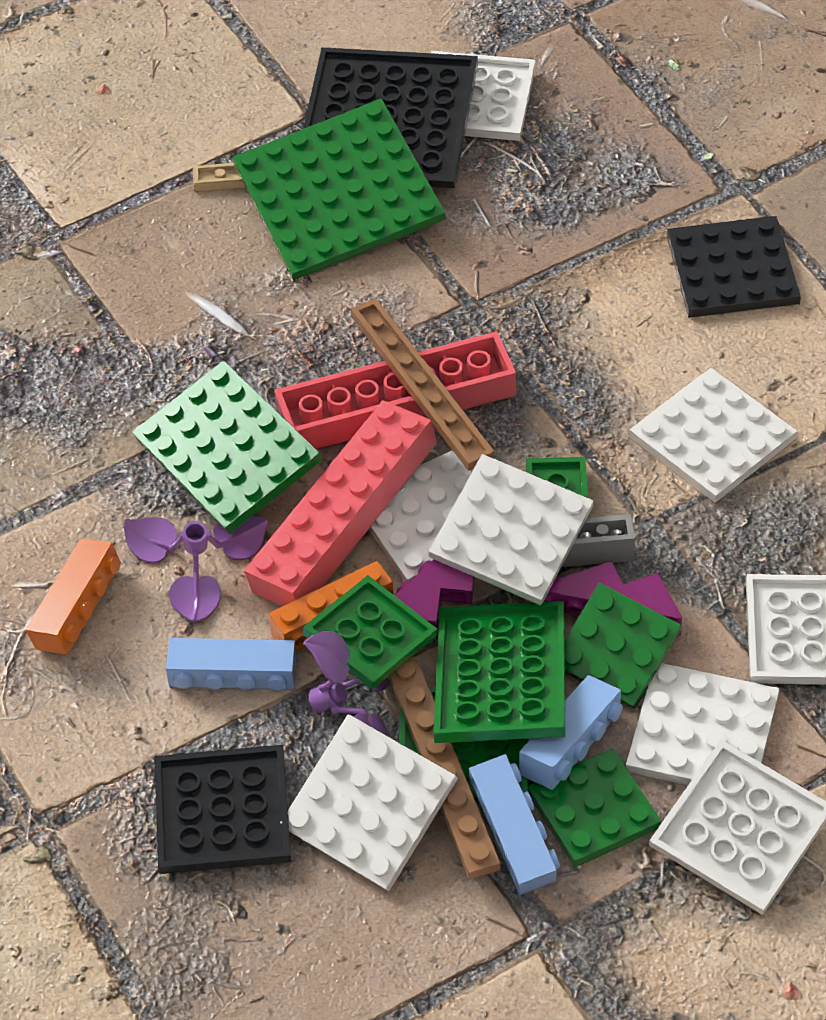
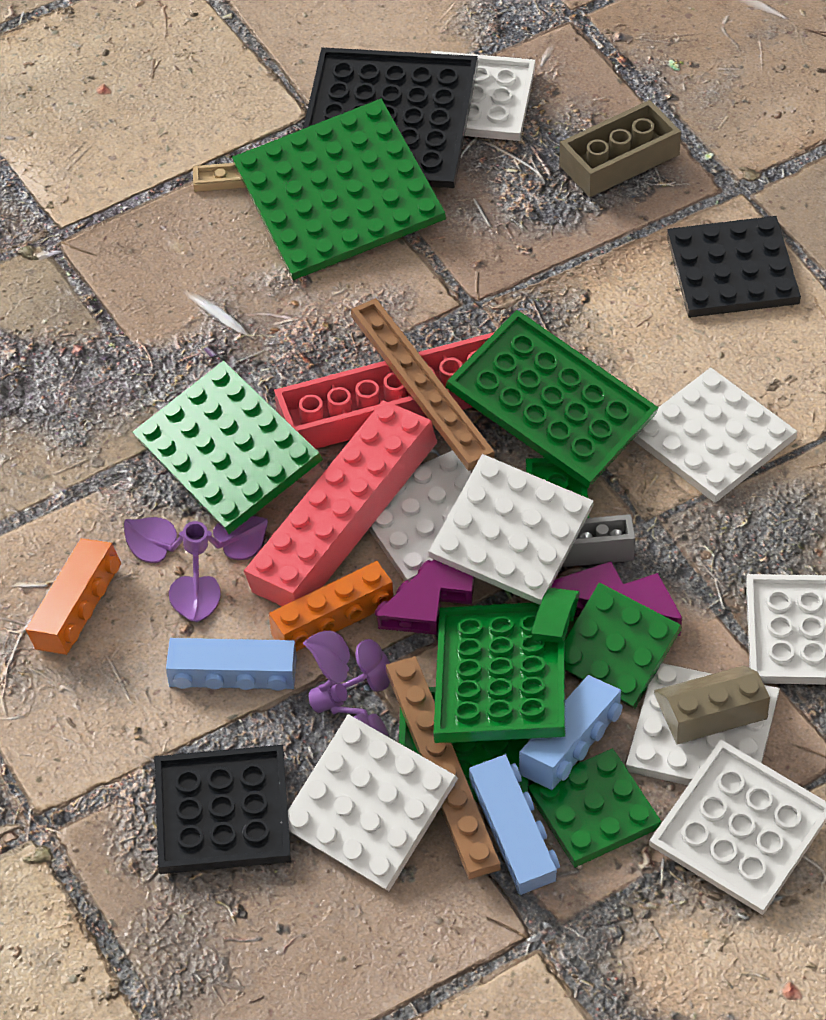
(376, 628): green plate -> none
(552, 398): none -> green plate
(554, 615): none -> green slope
(619, 148): none -> dark tan brick
(713, 703): none -> dark tan slope

